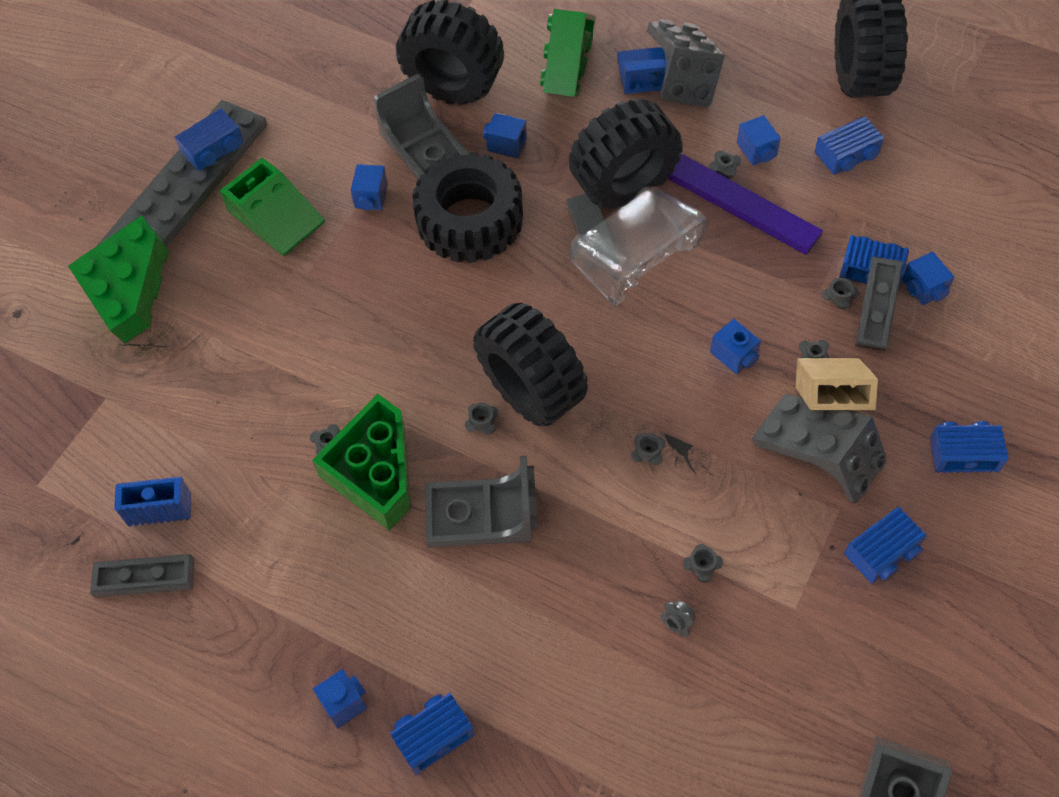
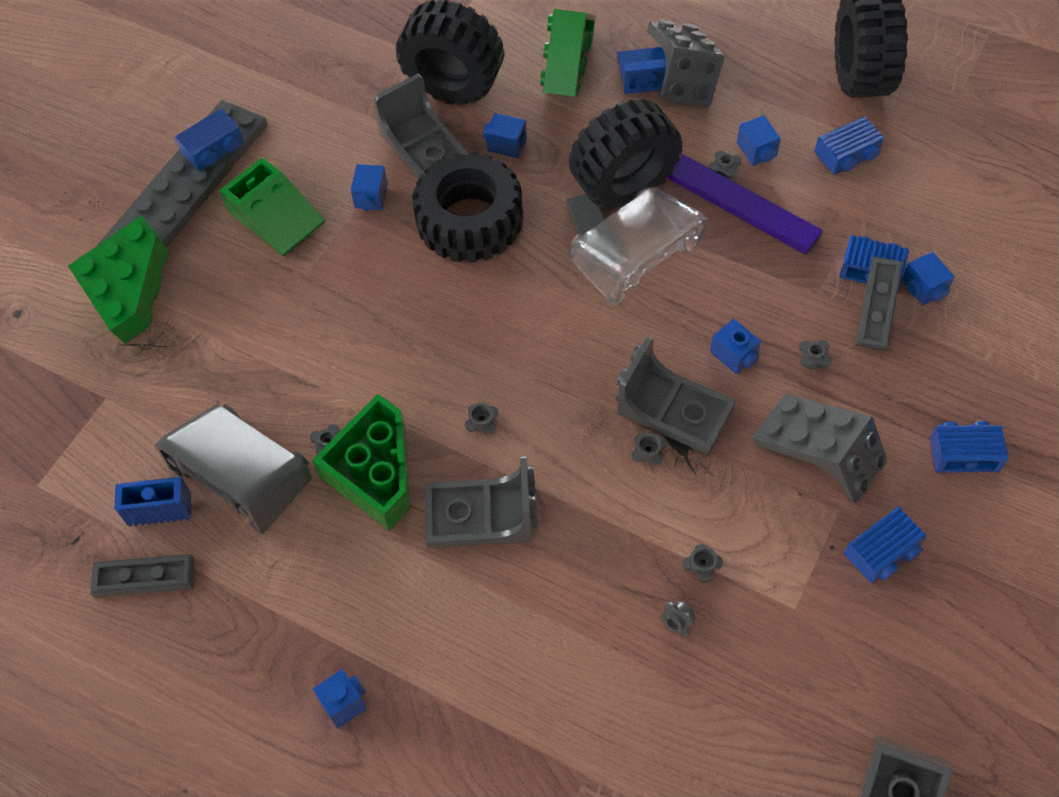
(236, 464): none -> dark grey windscreen
(431, 732): blue brick -> none
(530, 364): black tyre -> none
(670, 402): none -> dark grey bracket
(836, 384): tan brick -> none
(843, 286): dark grey plate -> none

